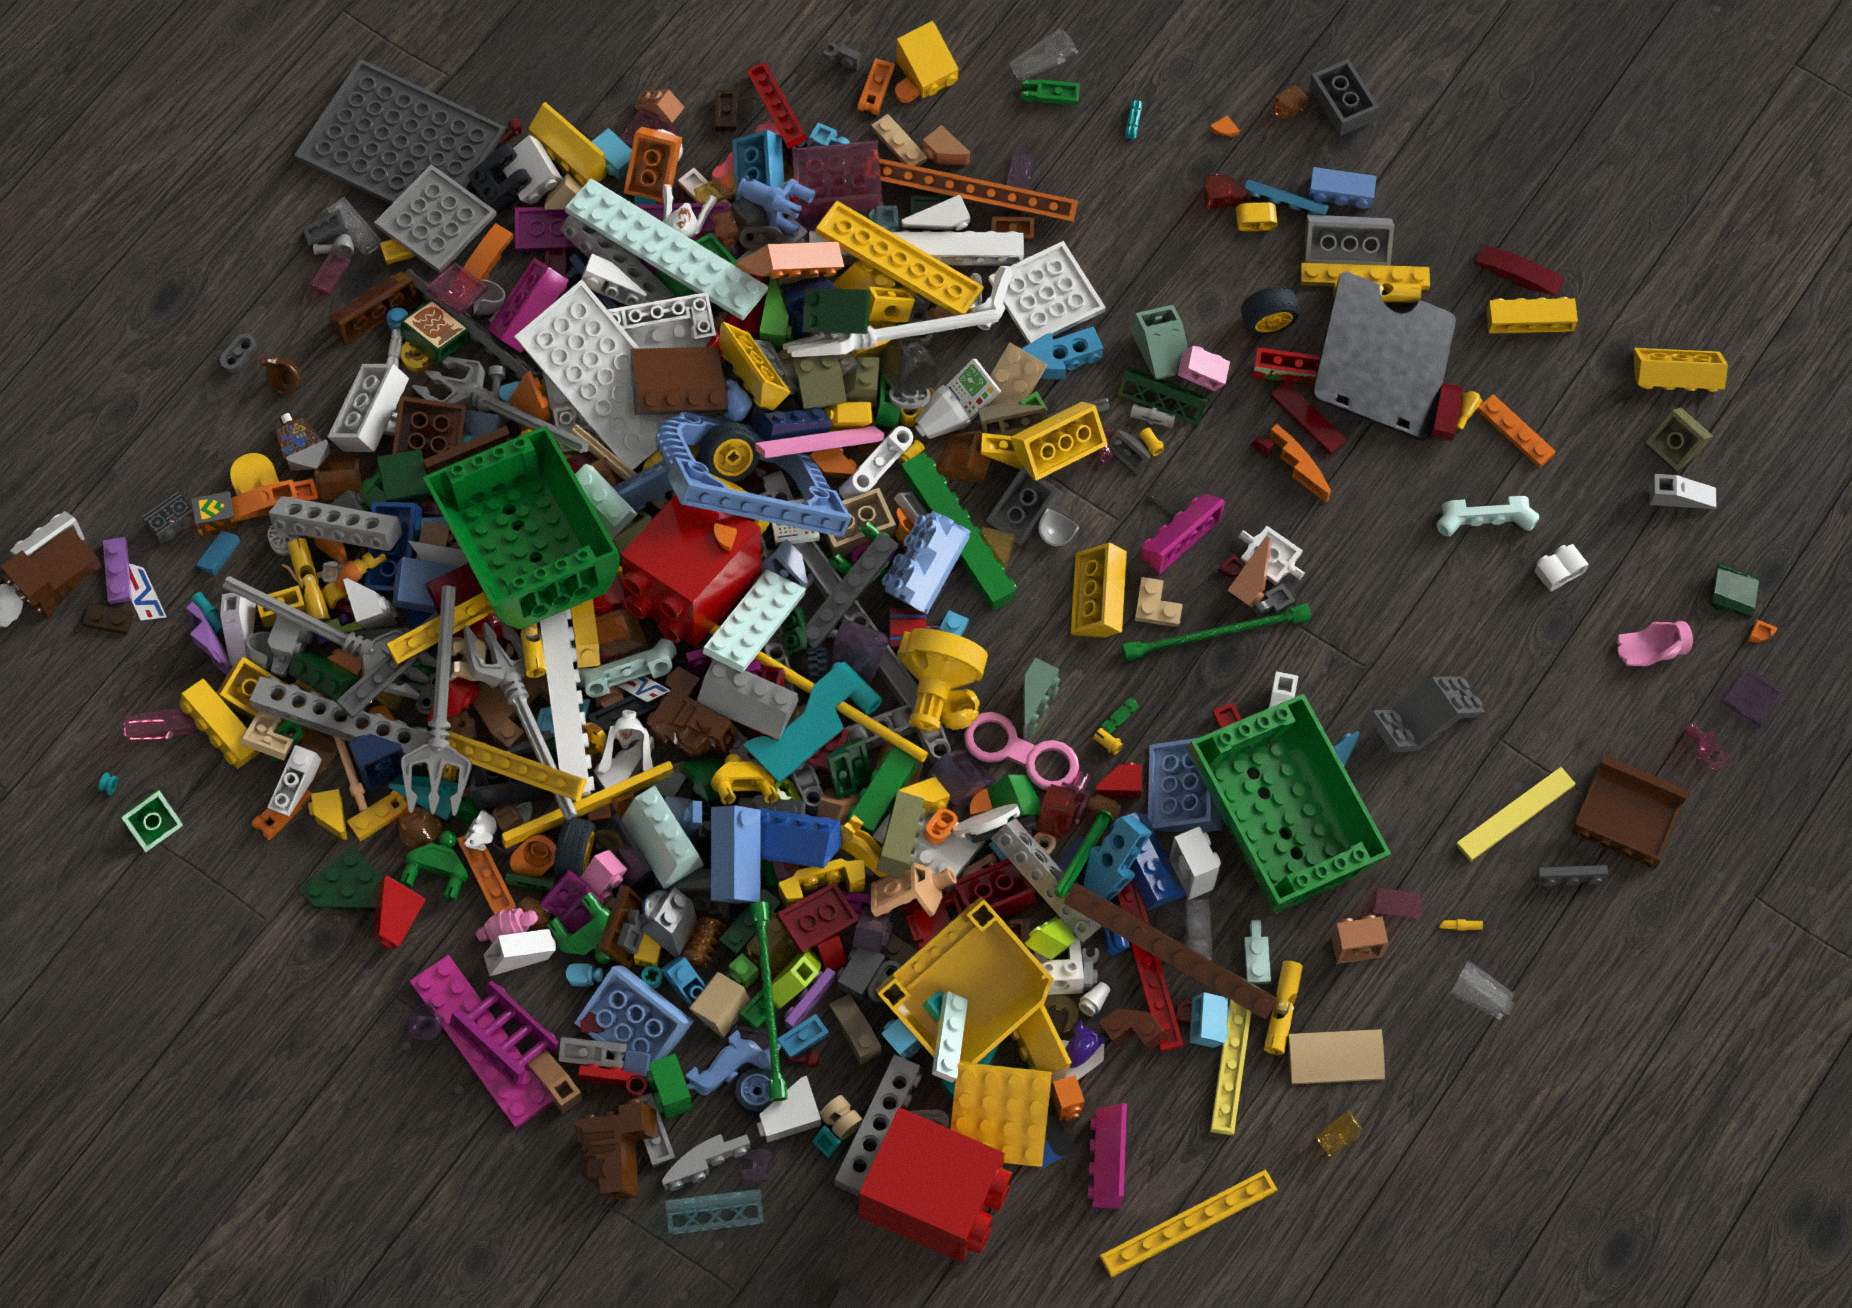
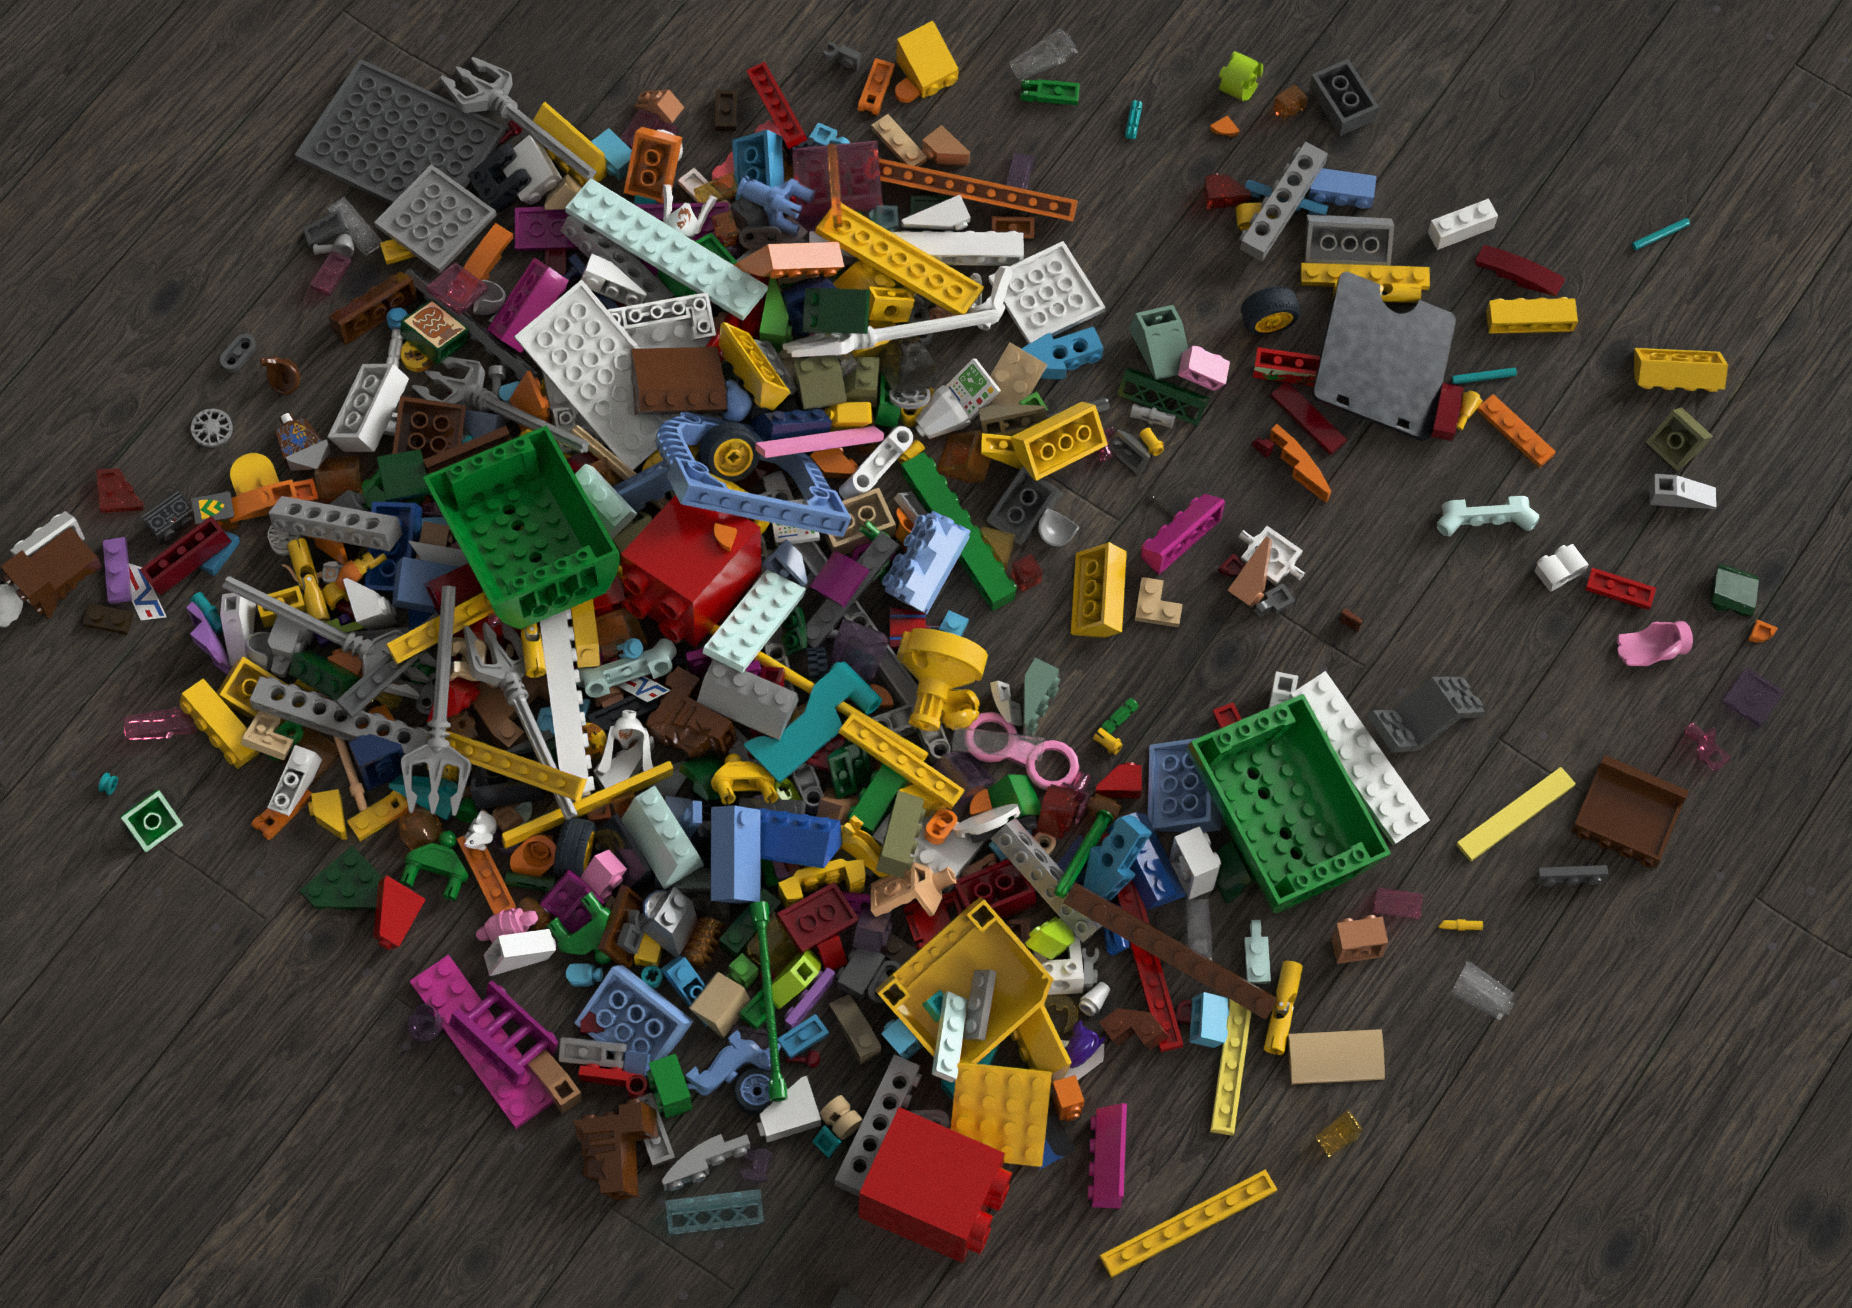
(115, 492): none -> clear red wing
(185, 555): none -> dark red brick
(211, 428): none -> light grey wheel
(496, 97): none -> light grey piece
(632, 648): none -> medium azure arm
(835, 185): none -> clear orange tile
(839, 578): none -> magenta slope
(887, 701): none -> orange tile
(901, 761): none -> yellow tile
(979, 1005): none -> light grey plate
(998, 743): none -> clear tile
(1009, 710): none -> white slope
(1026, 572): none -> clear red brick
(1233, 872): none -> dark green slope
(1240, 76): none -> lime brick
(1258, 245): none -> light grey brick
(1296, 614): green hose -> none
(1350, 619): none -> copper slope
(1364, 762): none -> white plate
(1462, 224): none -> white brick
(1486, 375): none -> teal bar
(1620, 588): none -> red plate
(1660, 234): none -> teal bar

